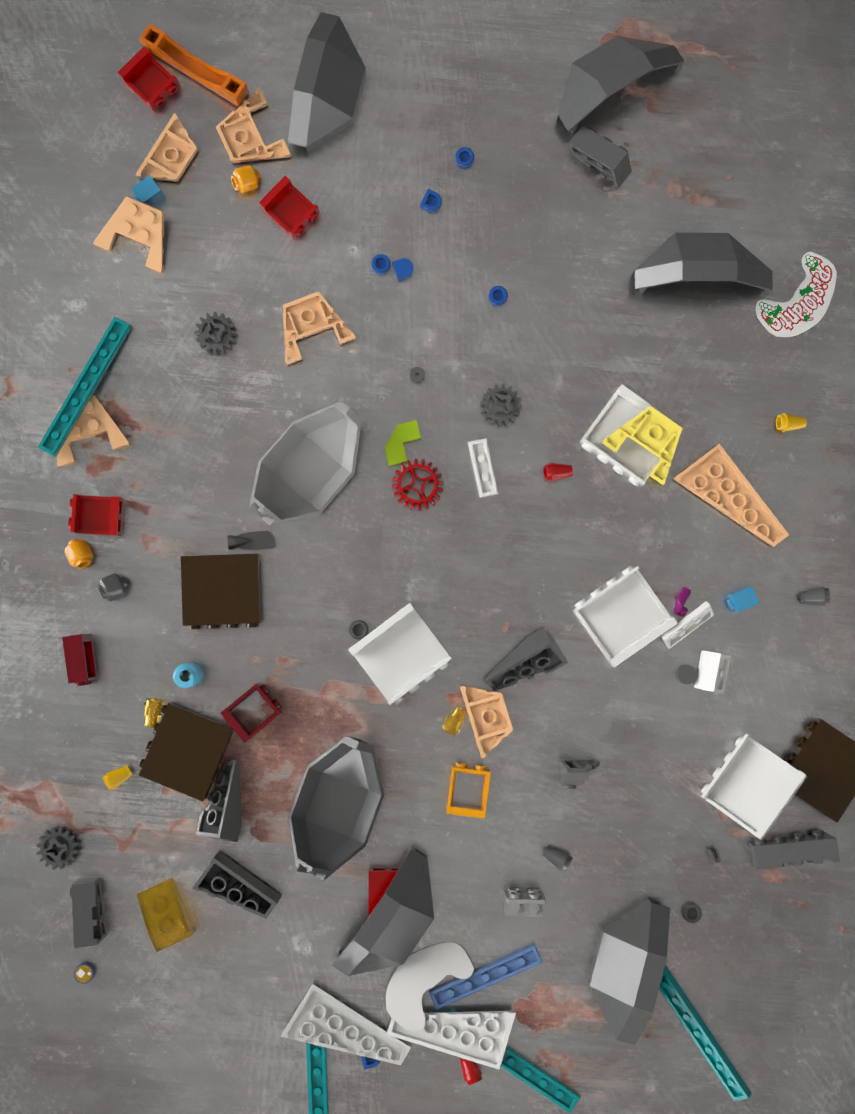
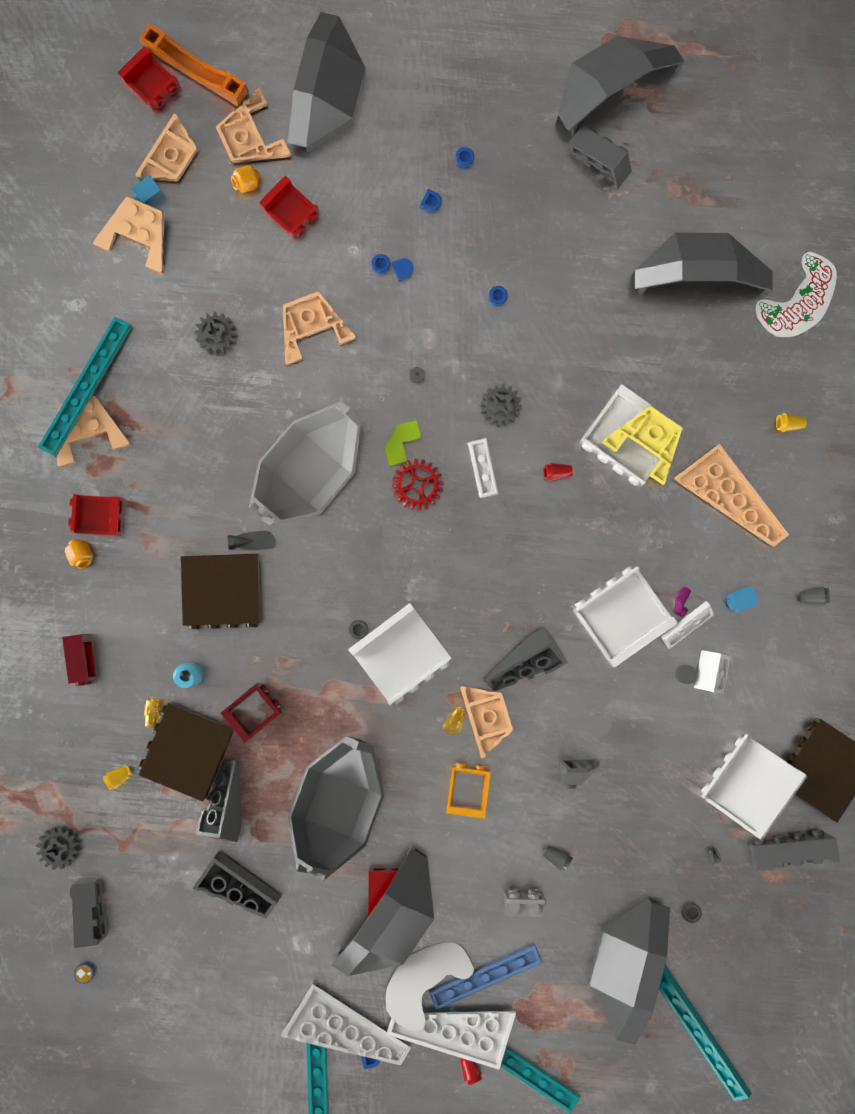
(112, 587): dark grey head -> none
(165, 915): clear yellow slope -> none

